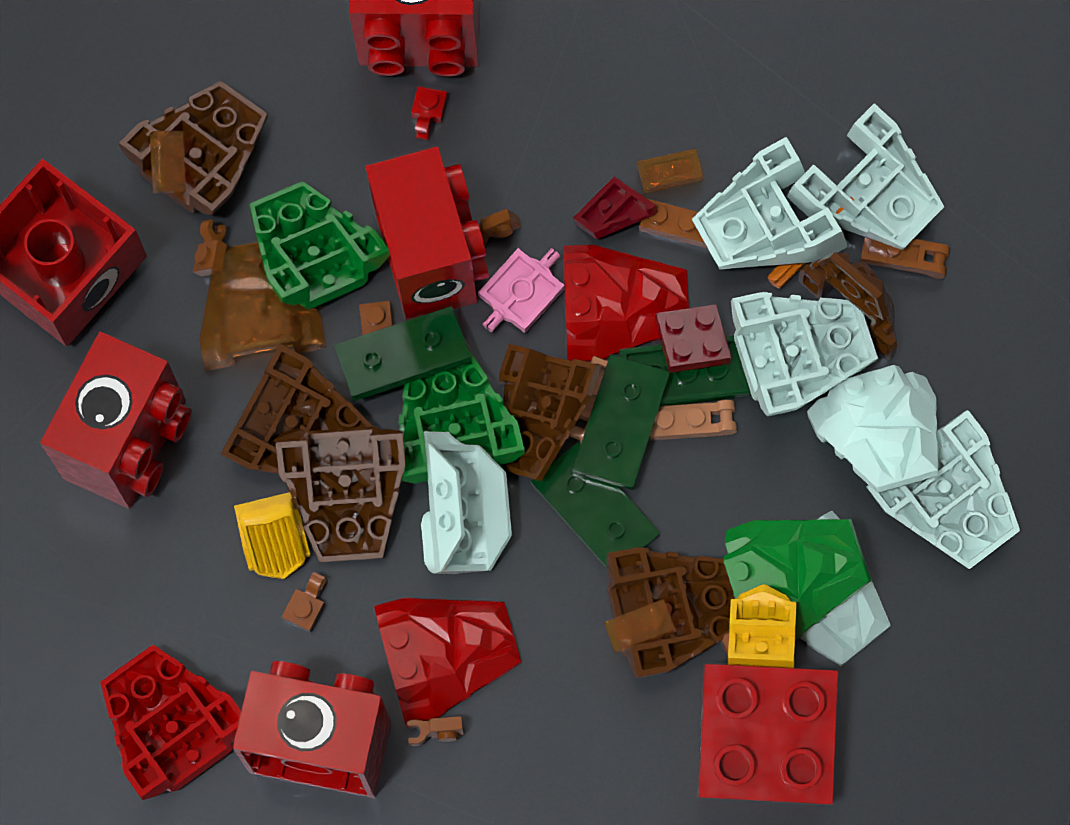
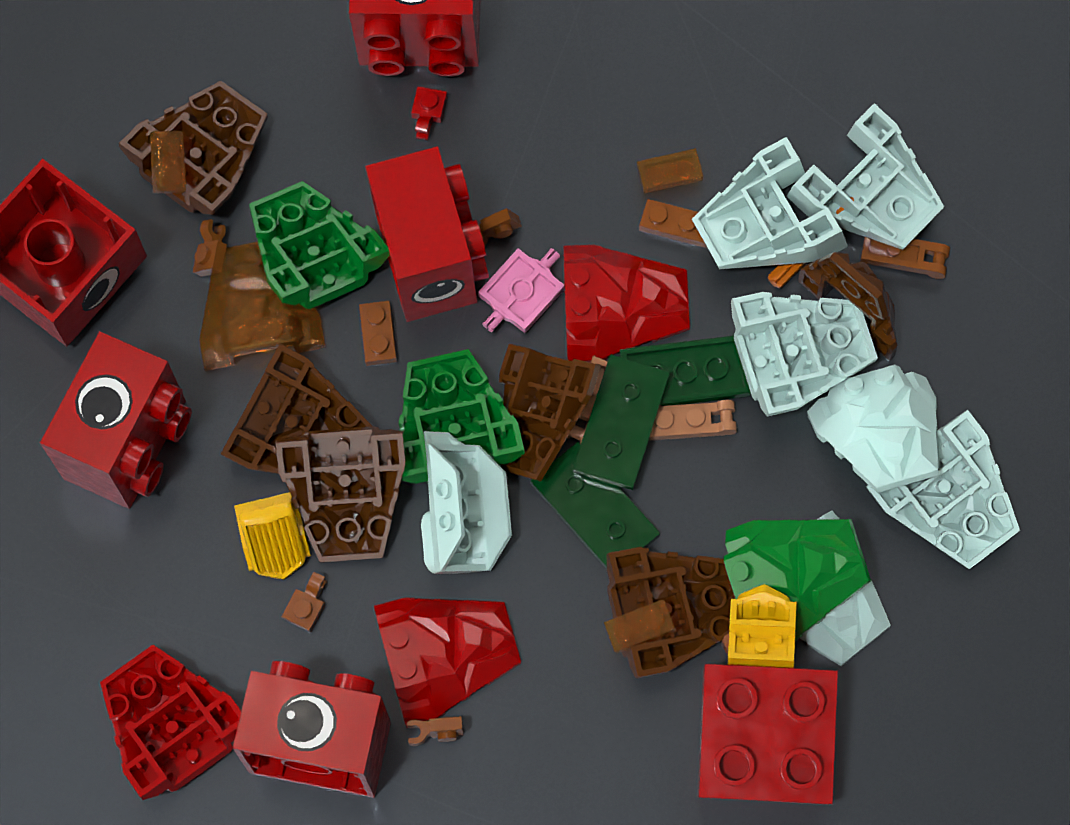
(402, 353): dark green plate -> none
(613, 209): dark red wing -> none
(692, 338): plate -> none

